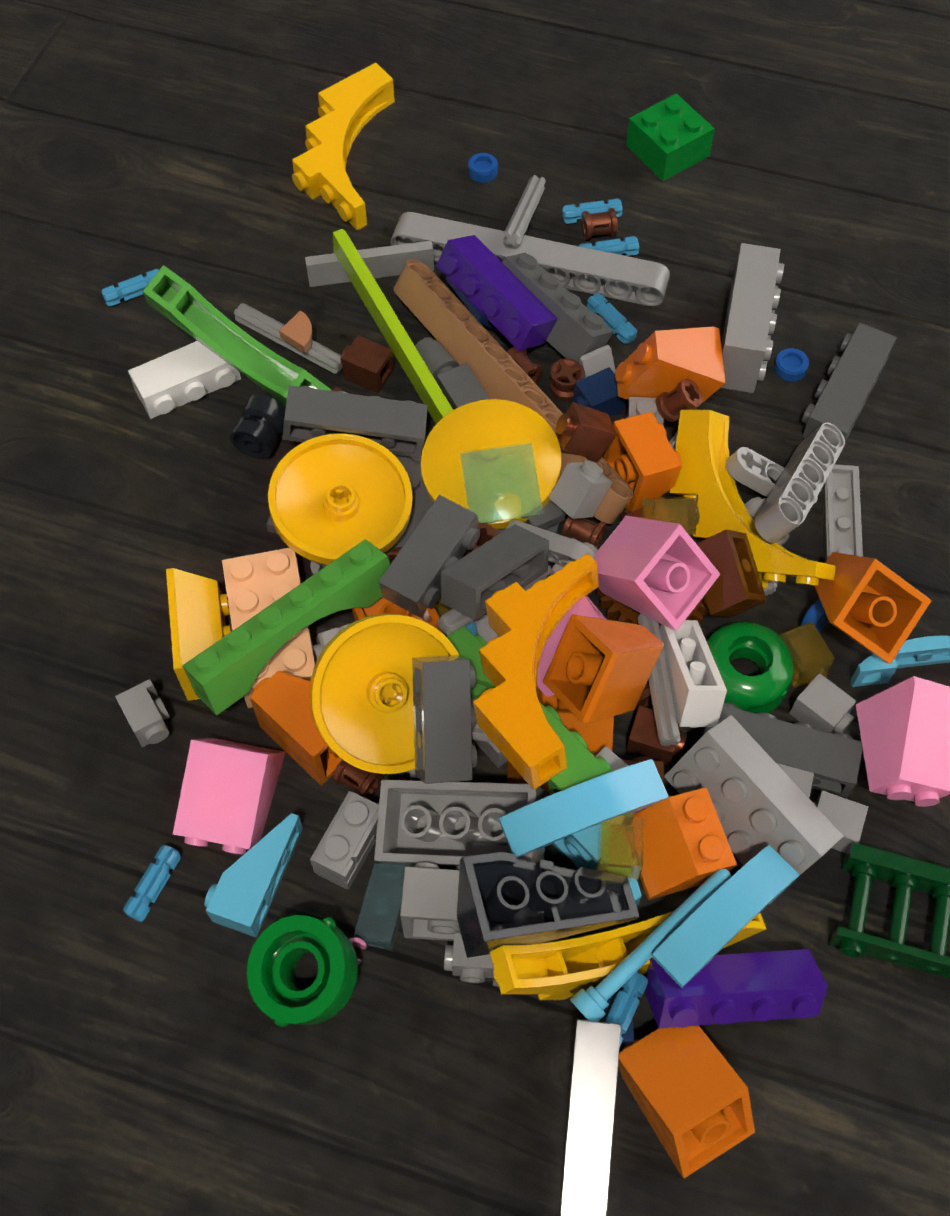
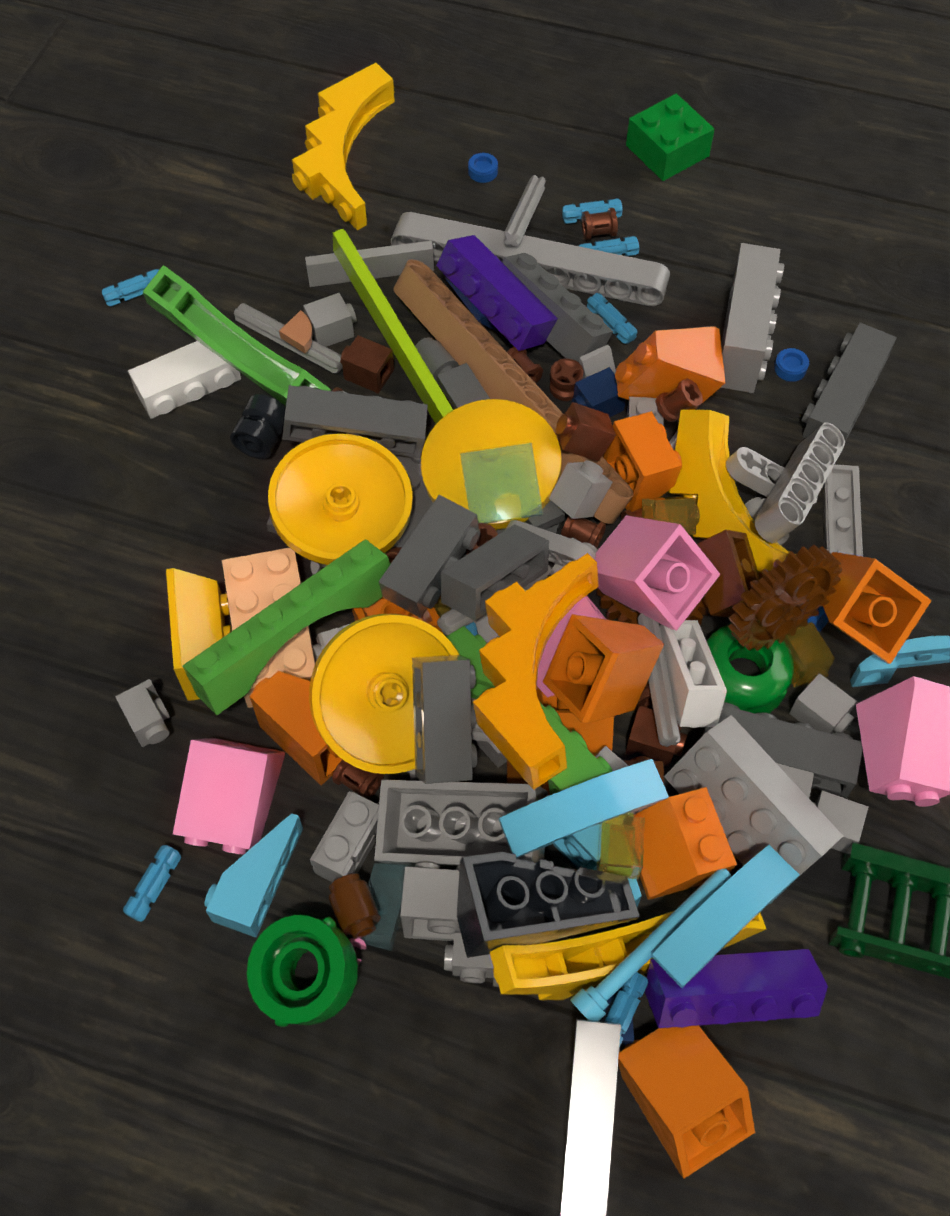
(331, 319): none -> light grey brick
(353, 906): none -> reddish brown brick
(785, 597): none -> reddish brown gear

